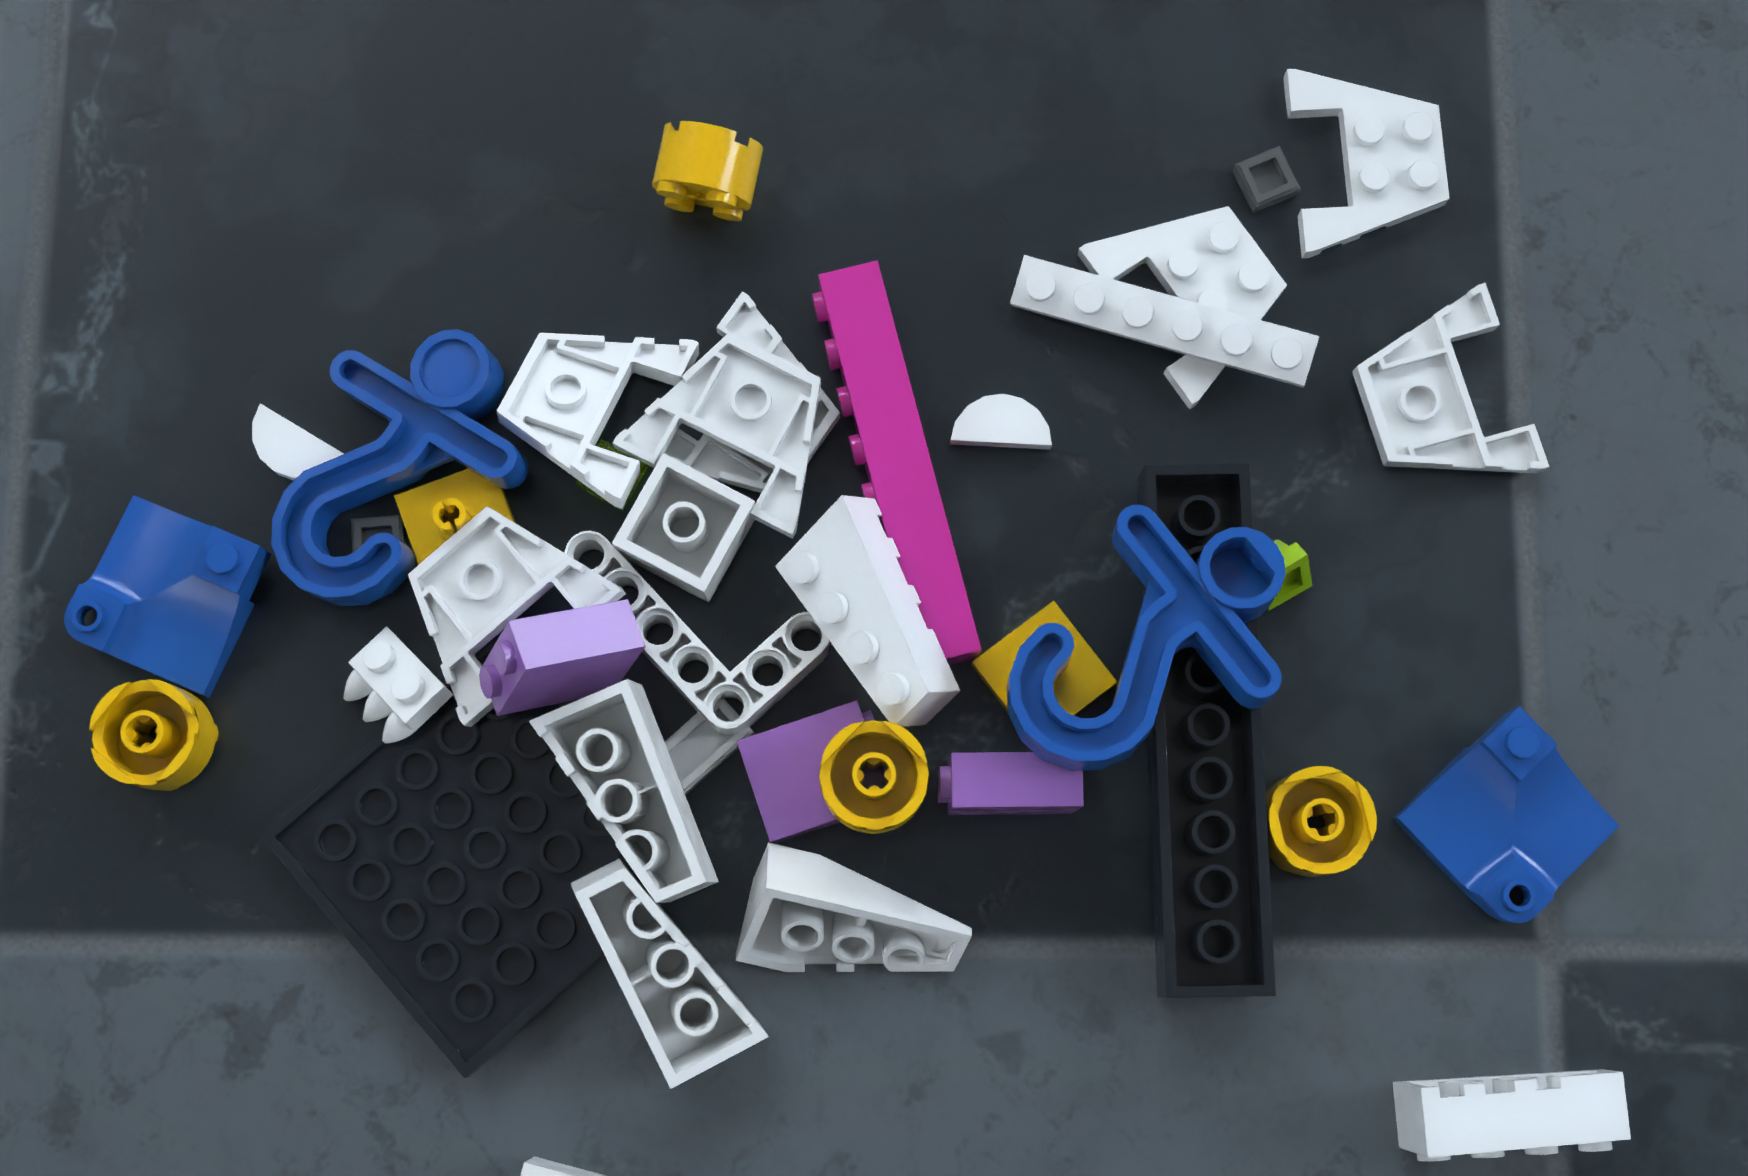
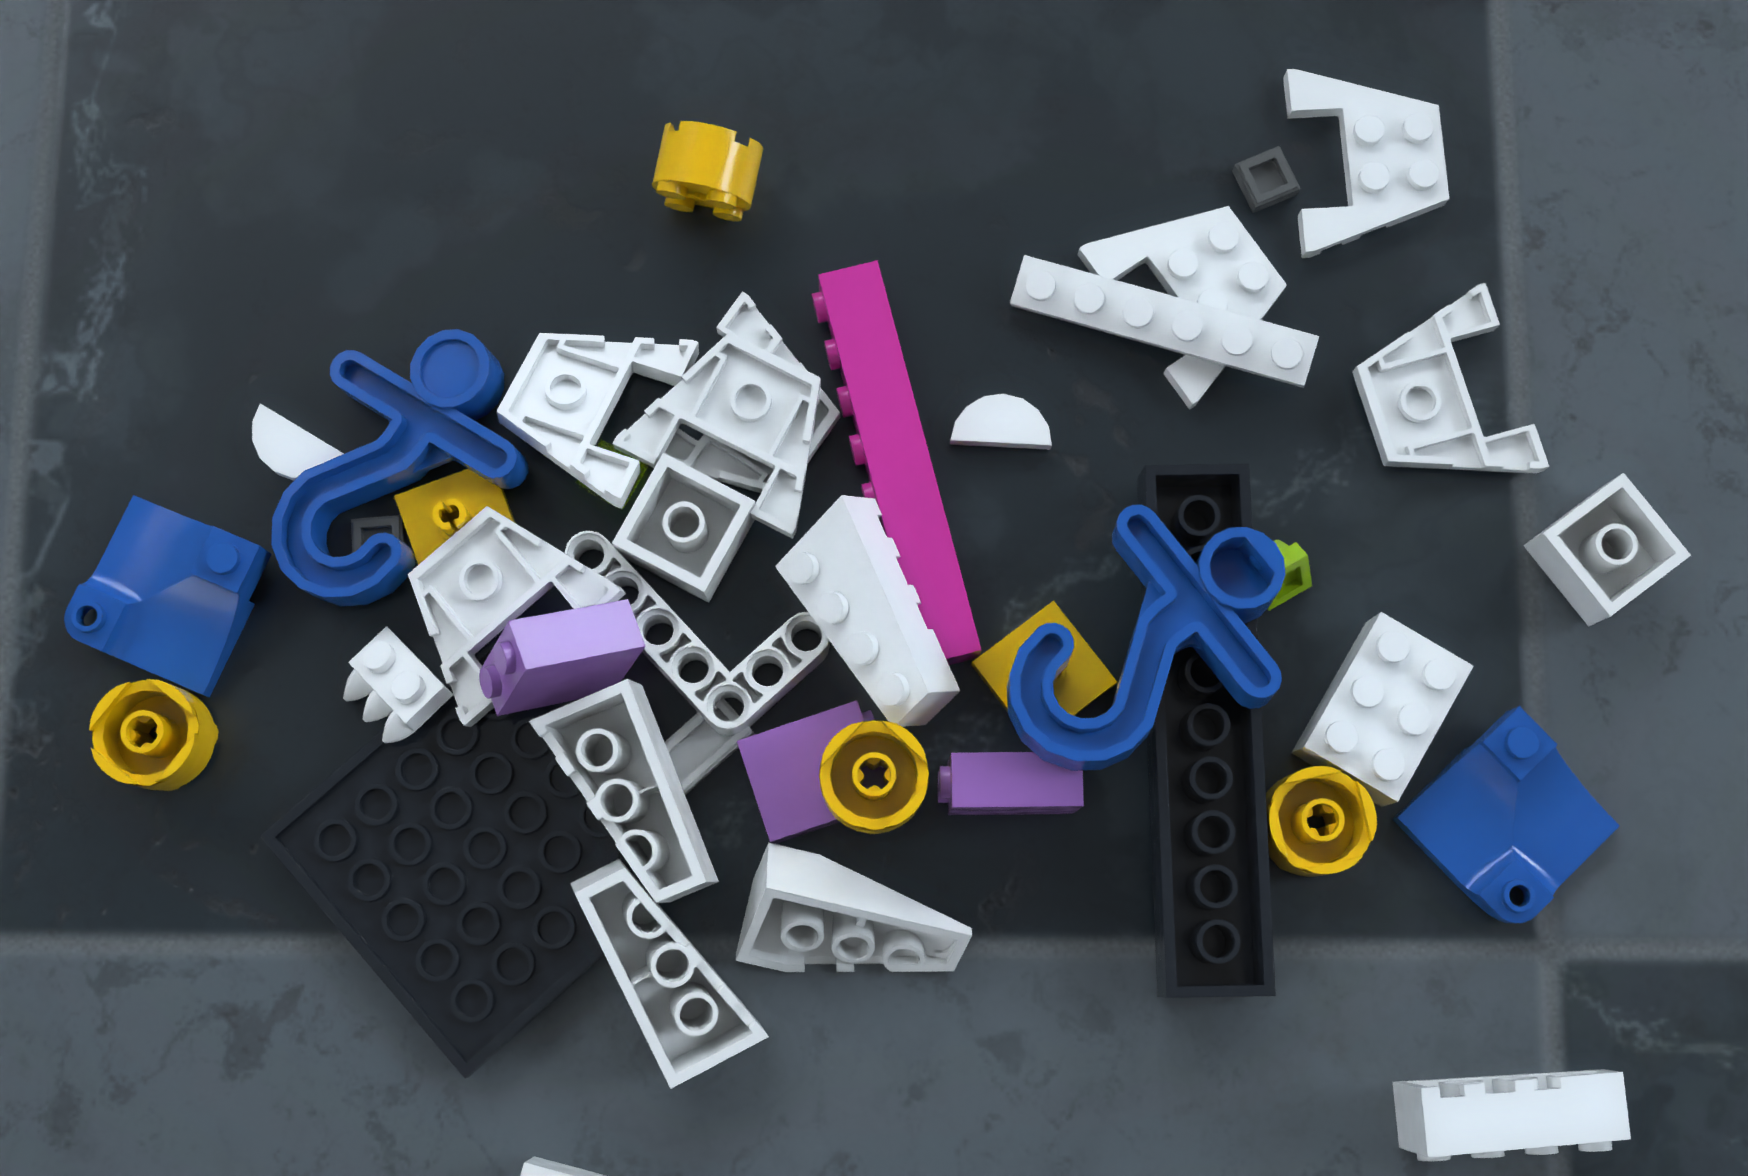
(1383, 708): none -> white brick
(1607, 550): none -> white brick

